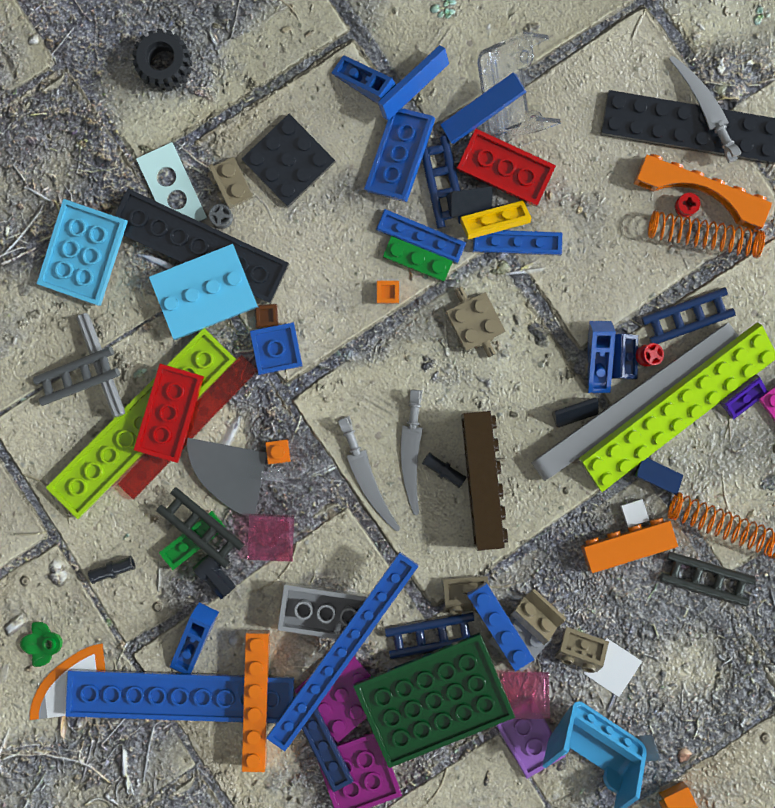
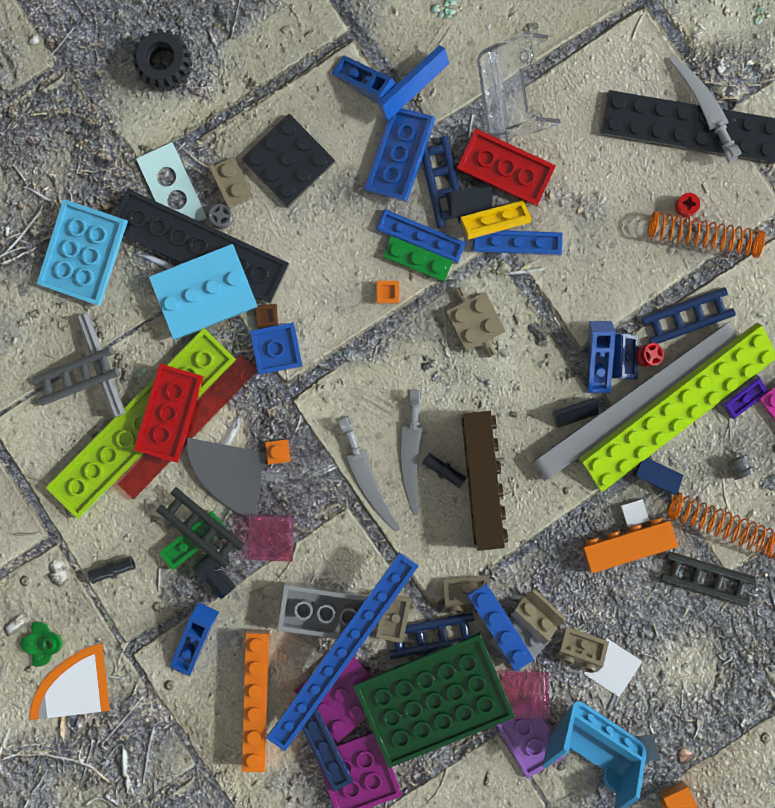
(168, 696): blue plate -> none
(394, 621): none -> dark tan bracket
(483, 108): blue tile -> none
(741, 467): none -> dark grey wheel
(744, 208): orange arch -> none

